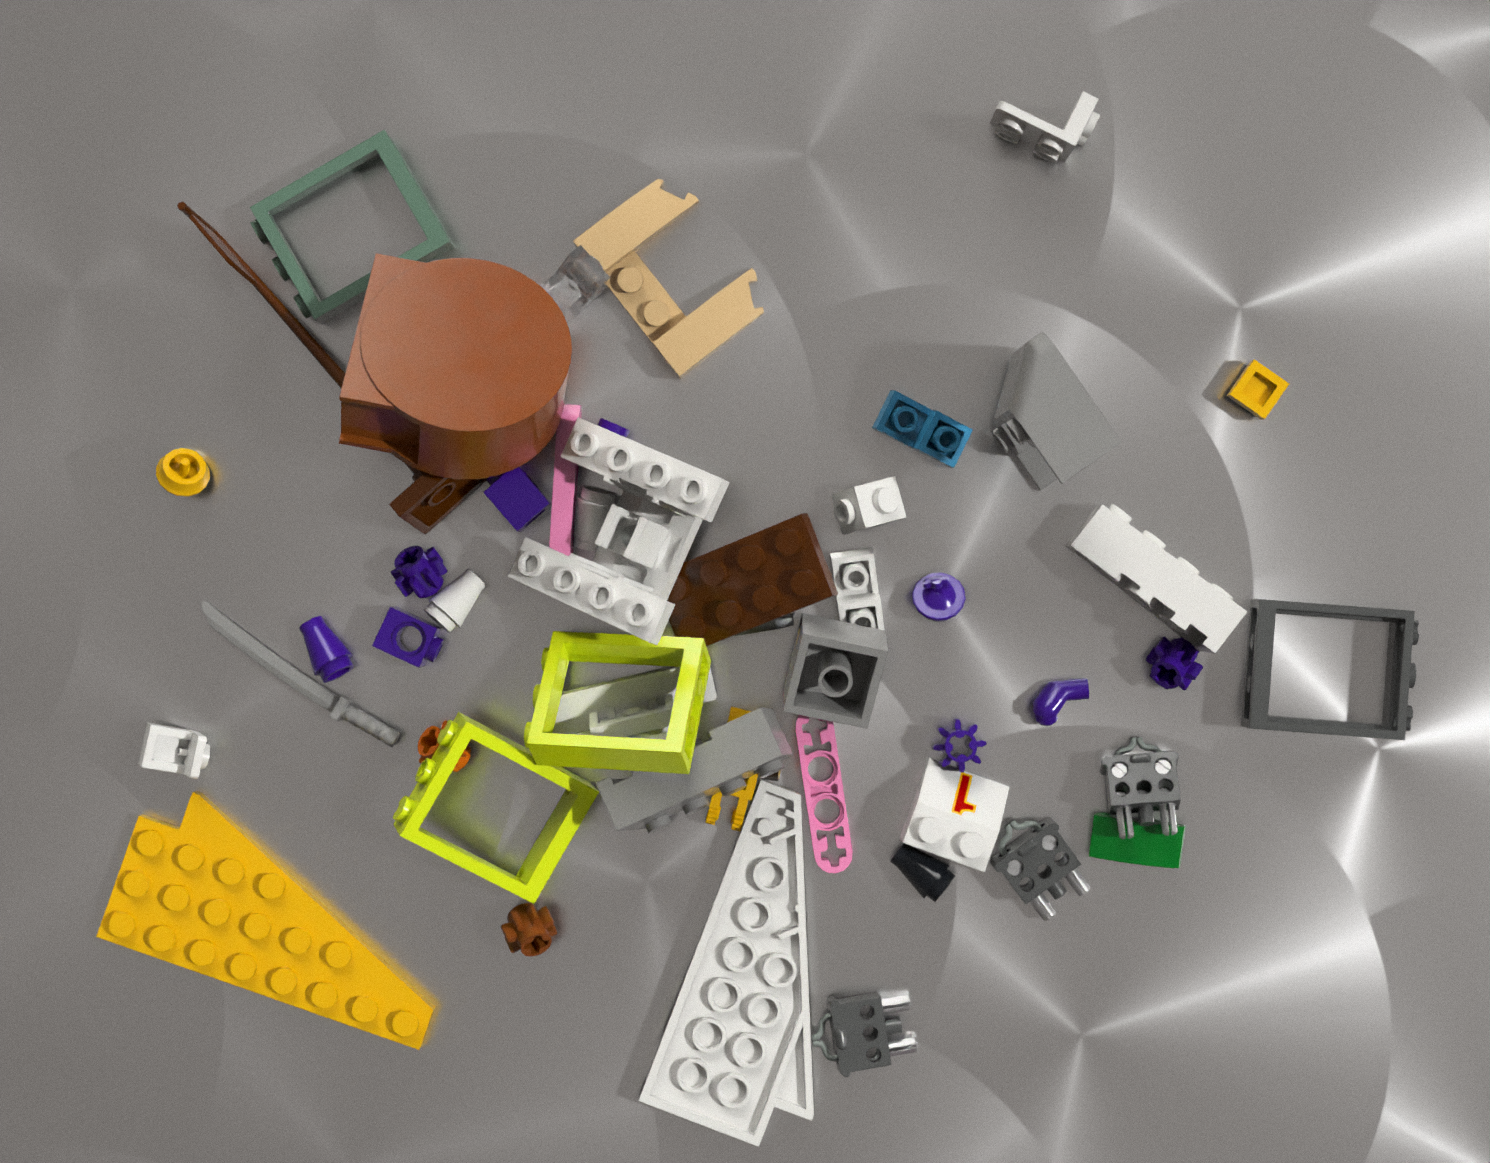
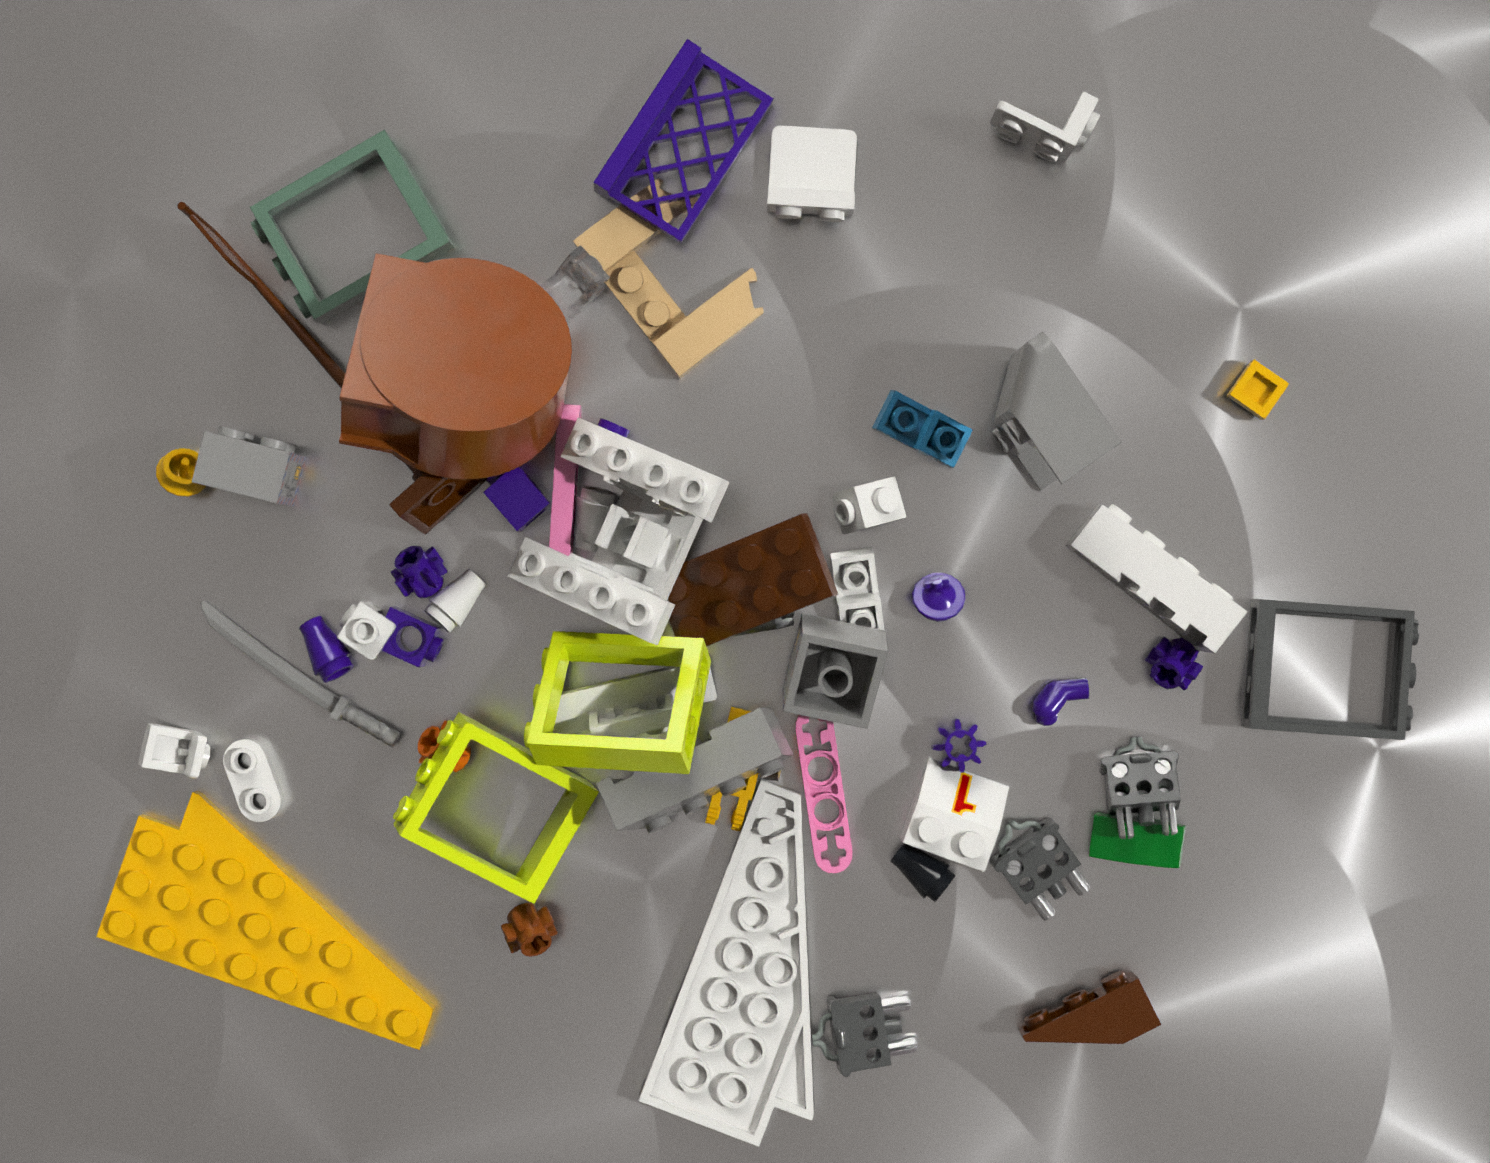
(249, 469): none -> light grey brick
(256, 779): none -> white plate
(365, 629): none -> white bracket
(651, 121): none -> dark purple fence
(812, 173): none -> white bracket
(1103, 1016): none -> reddish brown slope

